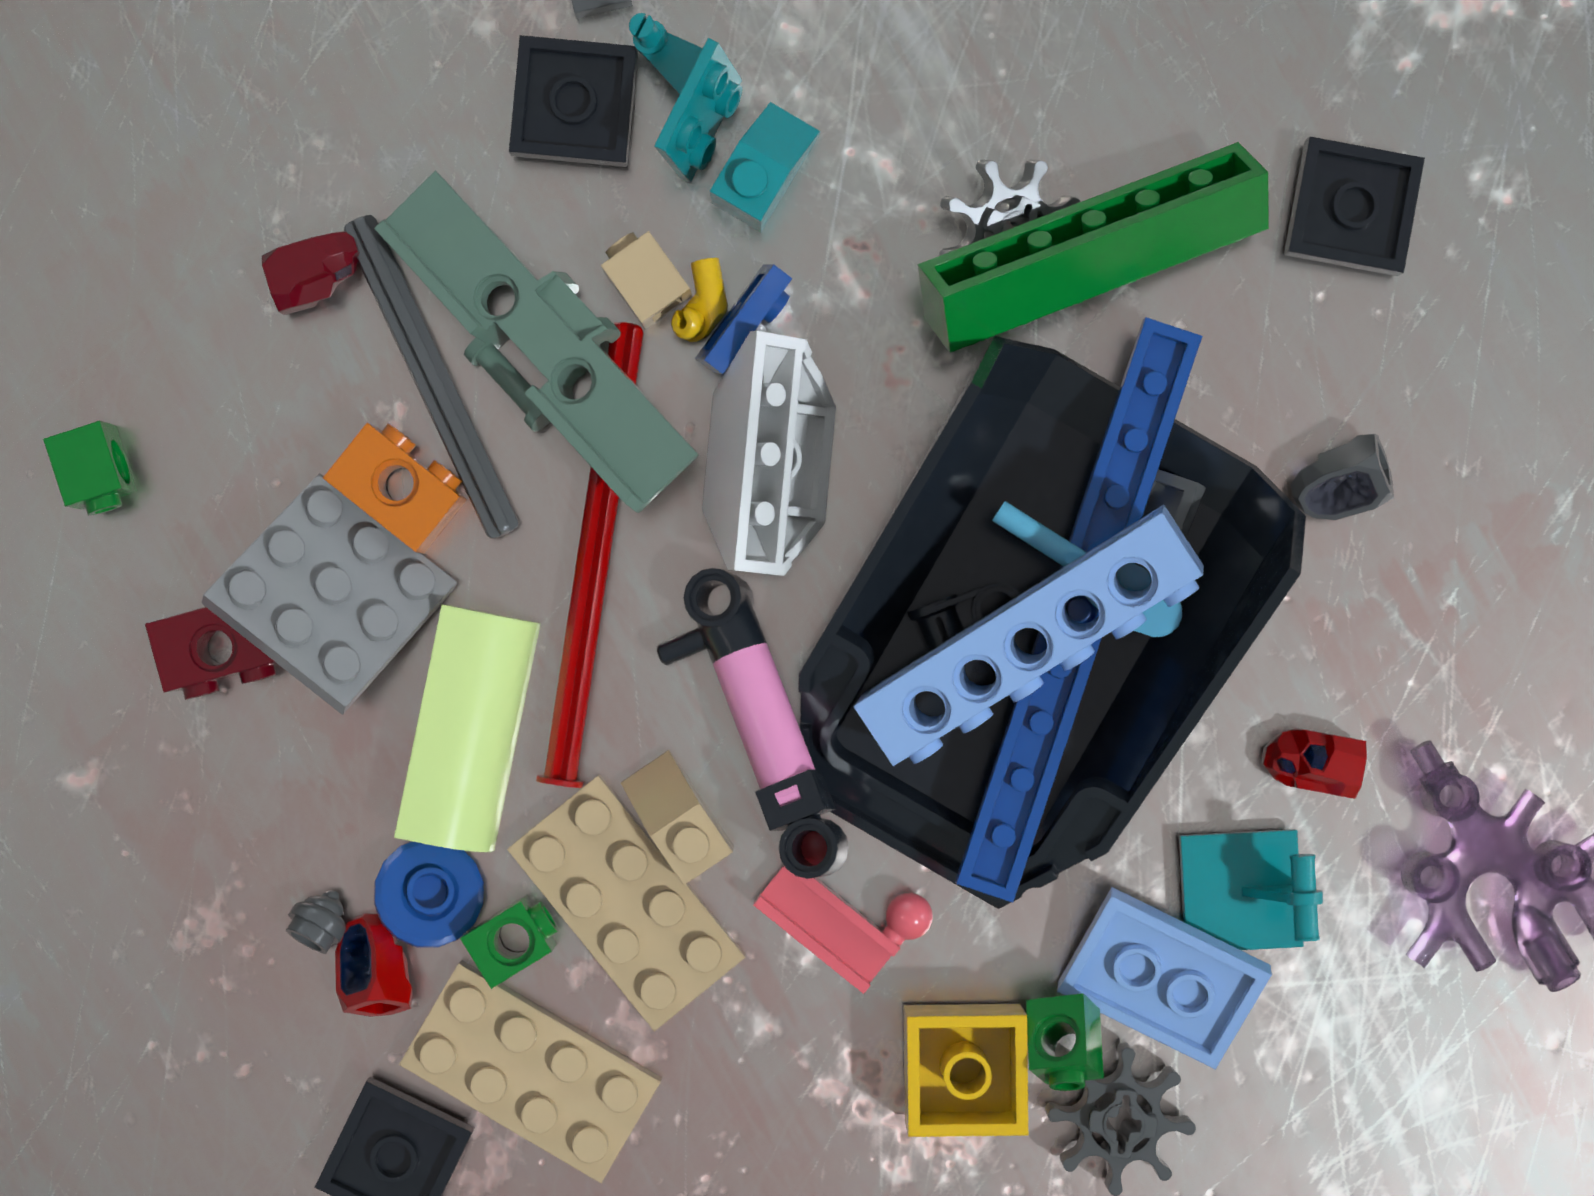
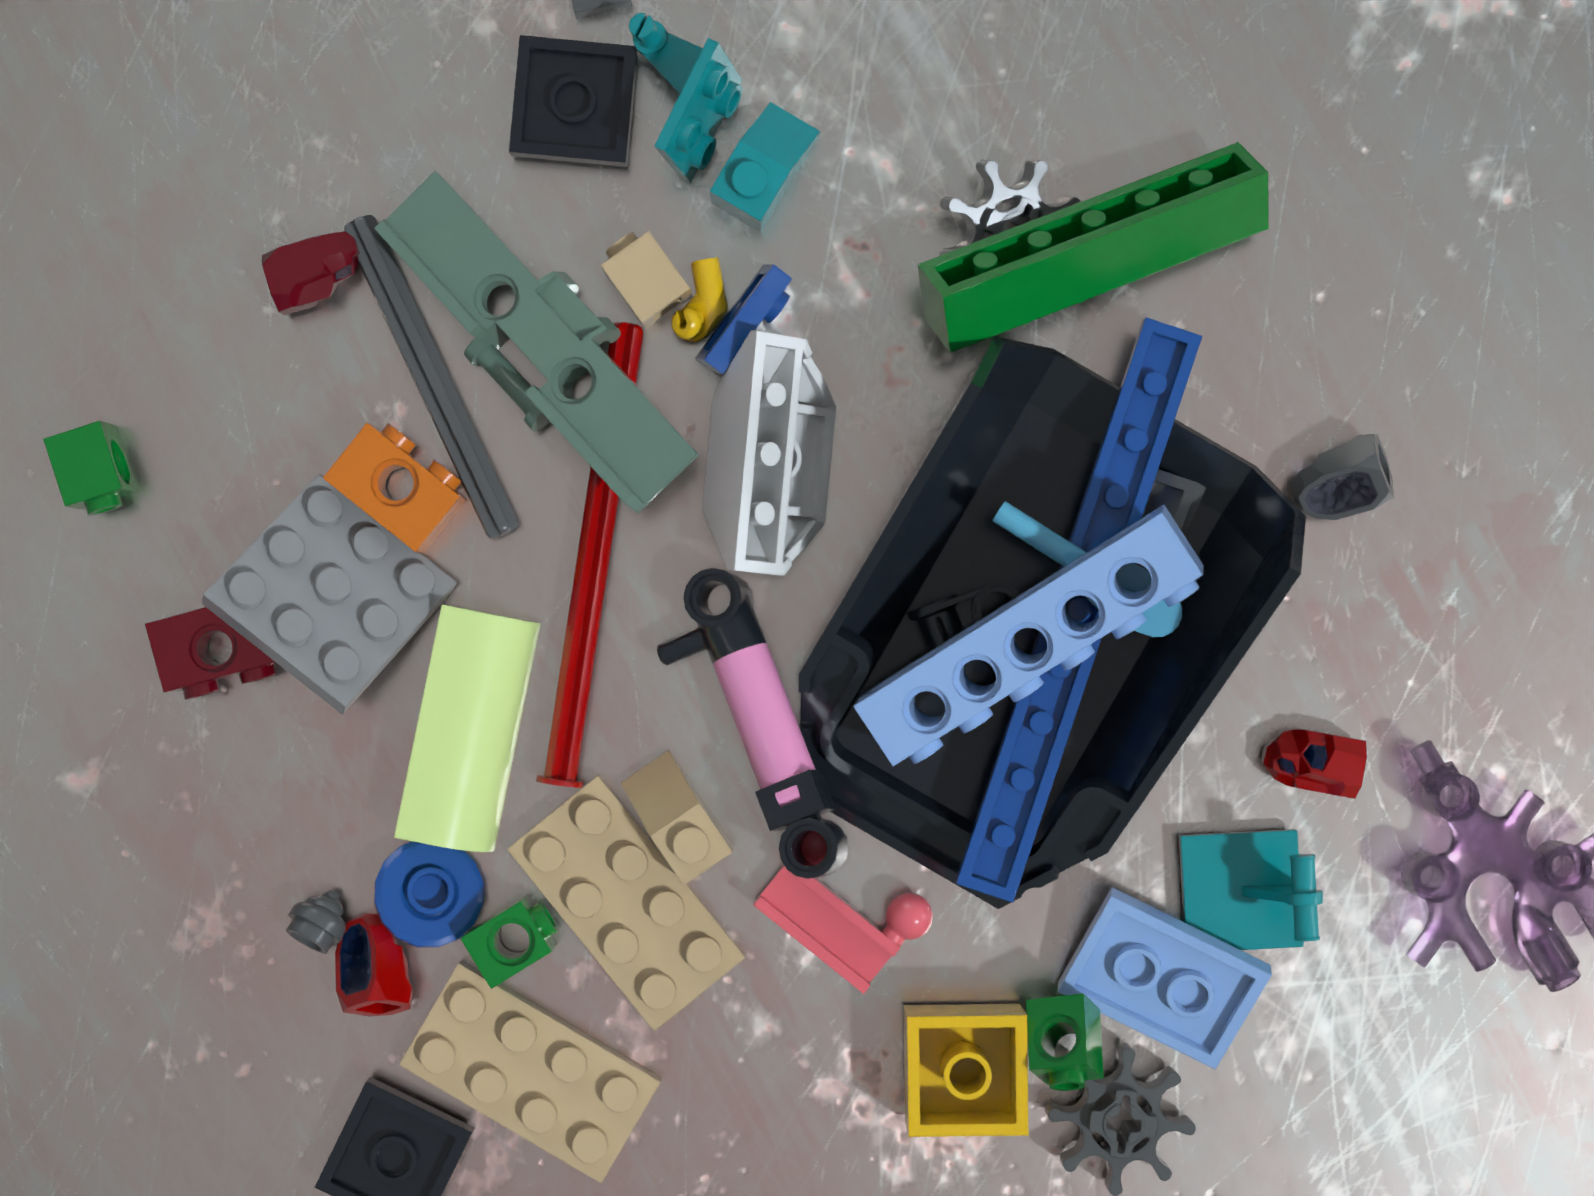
(1354, 206): black plate -> none

